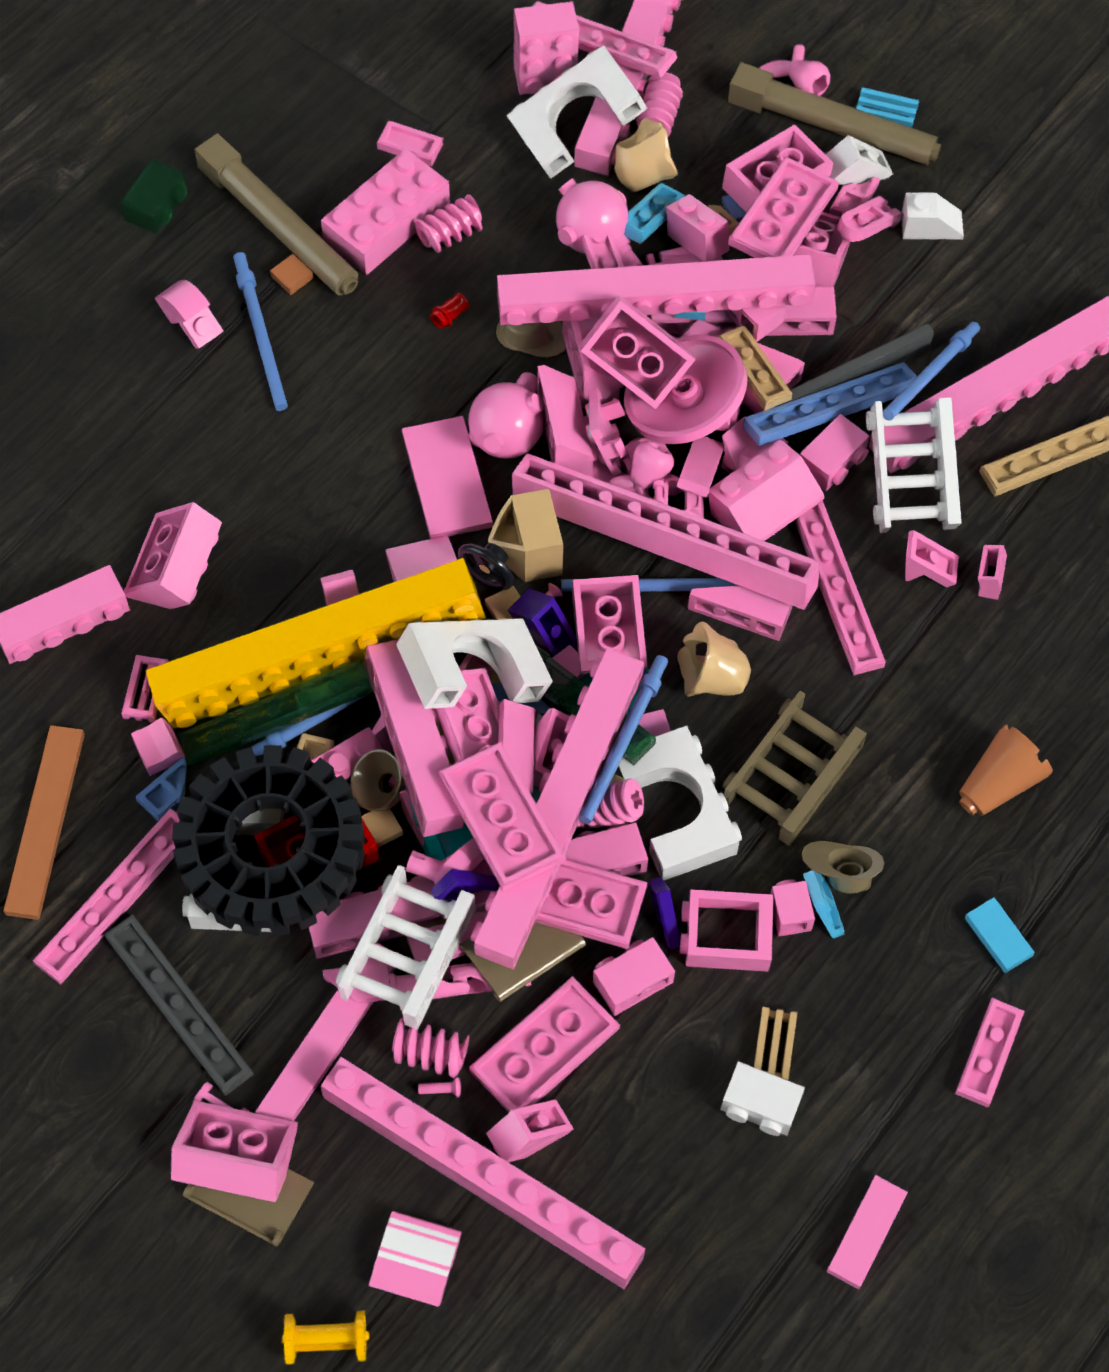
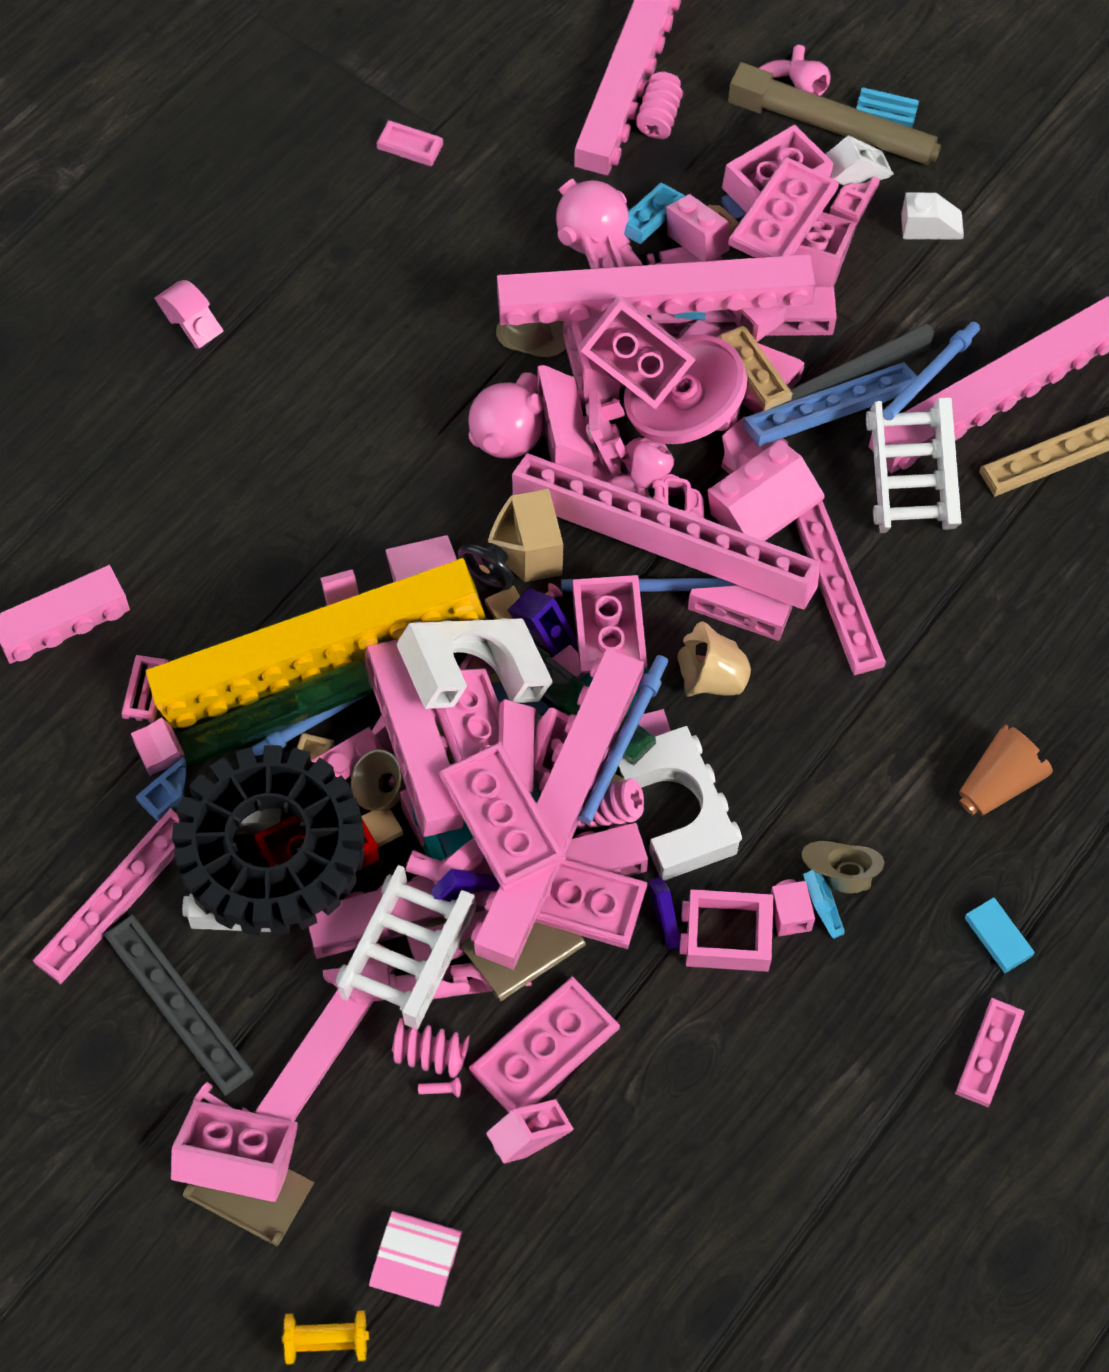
(44, 823): nougat tile -> none
(154, 196): clear green brick -> none
(173, 556): bright pink slope -> none
(225, 169): dark tan brick -> none
(247, 284): medium blue bar -> none
(291, 274): nougat tile -> none
(384, 211): bright pink brick -> none
(444, 314): red pin -> none
(447, 477): bright pink tile -> none
(449, 223): bright pink piece -> none
(483, 1173): bright pink brick -> none
(544, 44): bright pink brick -> none
(593, 76): white arch -> none
(624, 47): bright pink tile -> none
(633, 975): bright pink brick -> none
(644, 158): tan piece -> none
(700, 466): bright pink tile -> none
(762, 1099): white brick -> none
(778, 1016): tan tile -> none
(809, 795): dark tan fence -> none
(835, 452): bright pink brick -> none
(867, 1232): bright pink tile -> none
(868, 219): bright pink plate -> none
(930, 559): bright pink slope -> none
(991, 585): bright pink piece -> none

